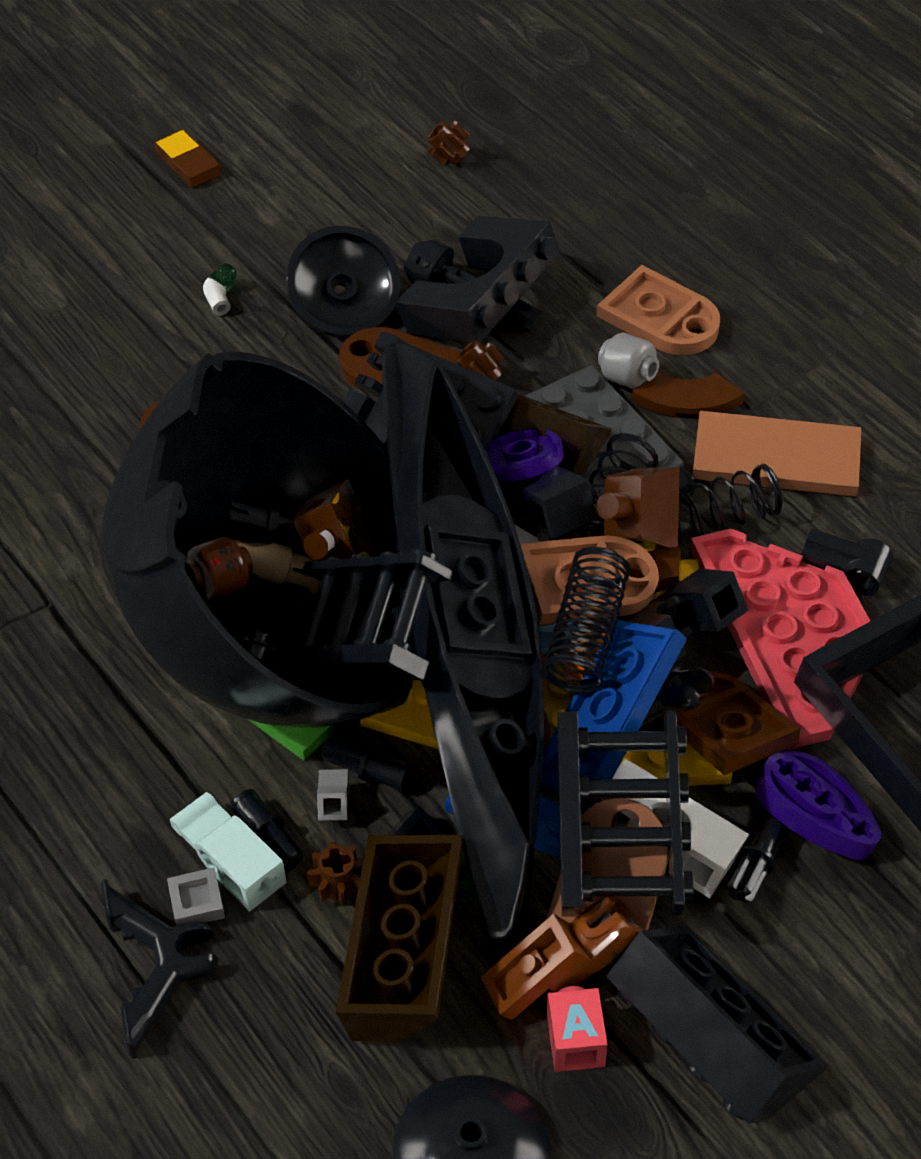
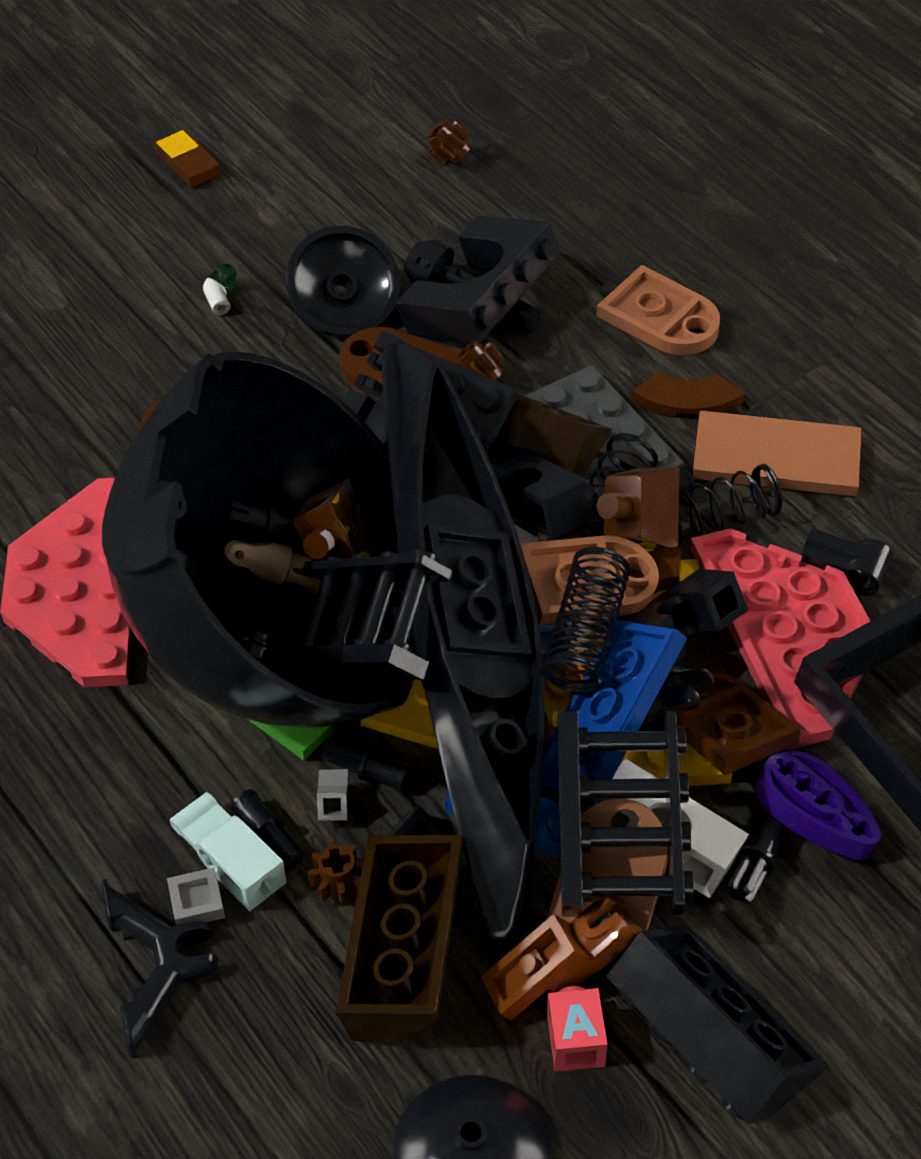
(63, 593): none -> coral plate
(218, 568): reddish brown head -> none
(524, 454): dark purple tile -> none
(628, 360): light grey head -> none

